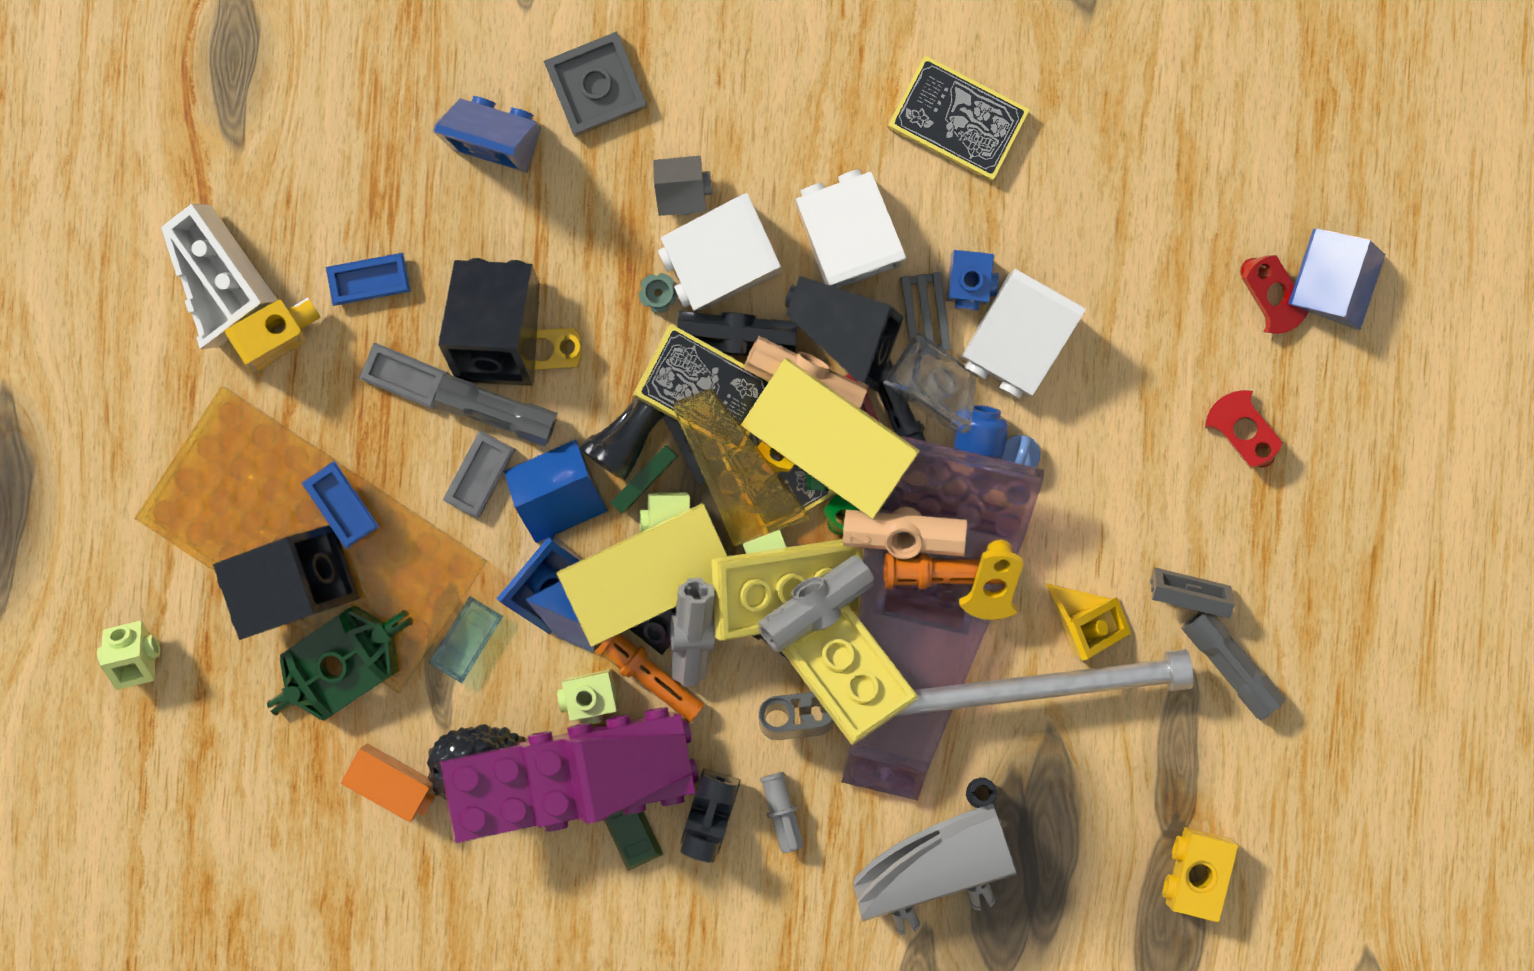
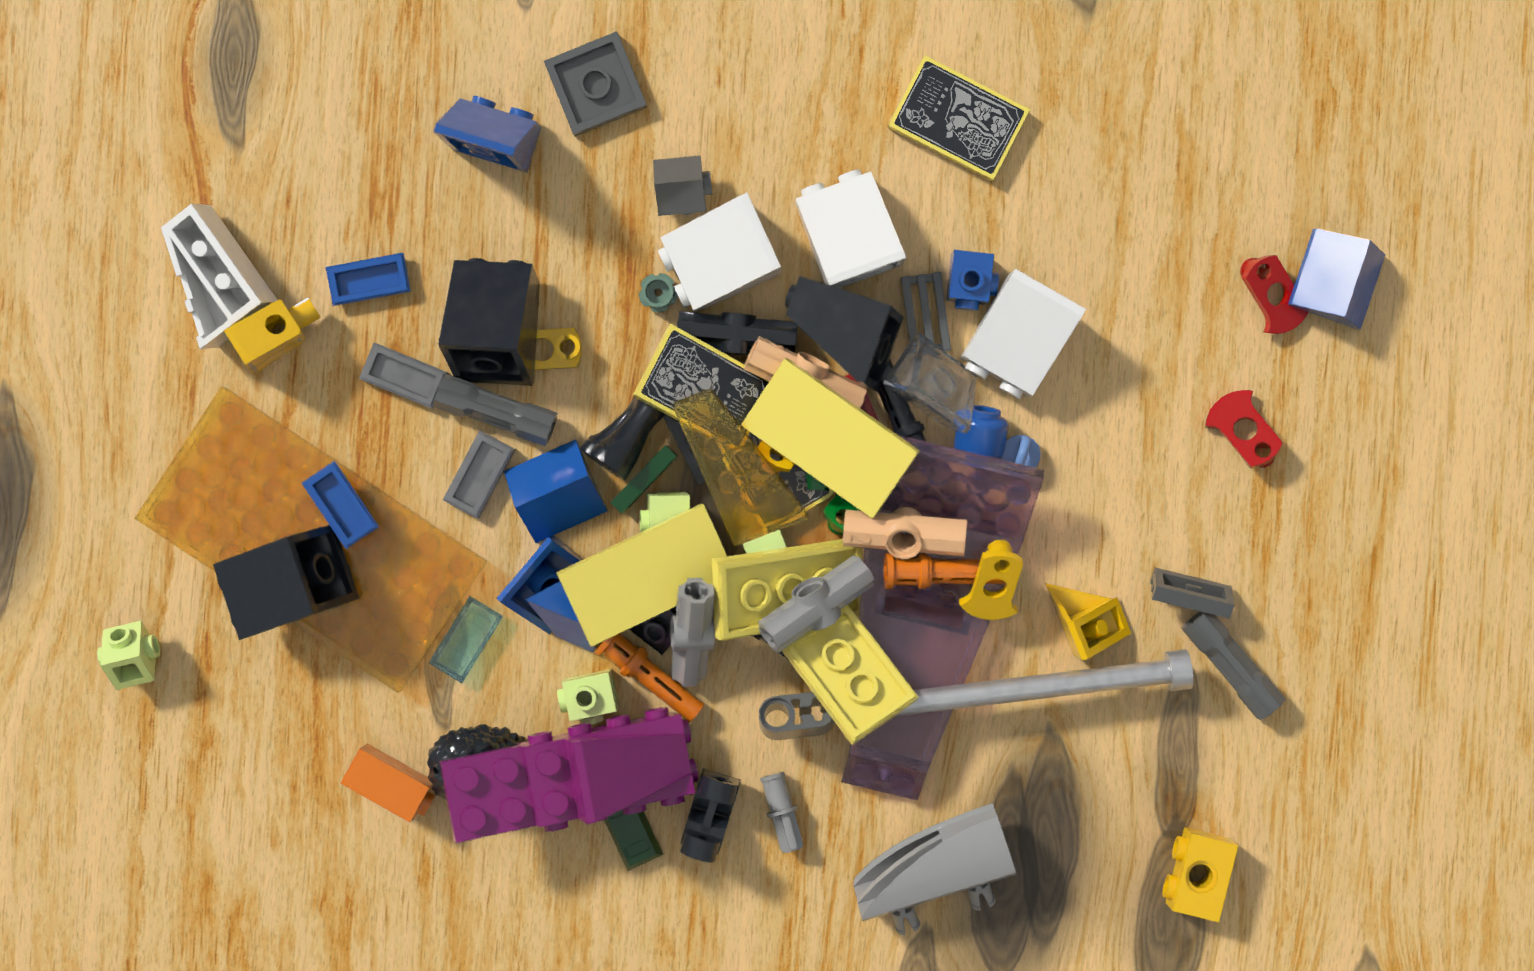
(367, 659): dark green plate -> none
(970, 790): black pin -> none

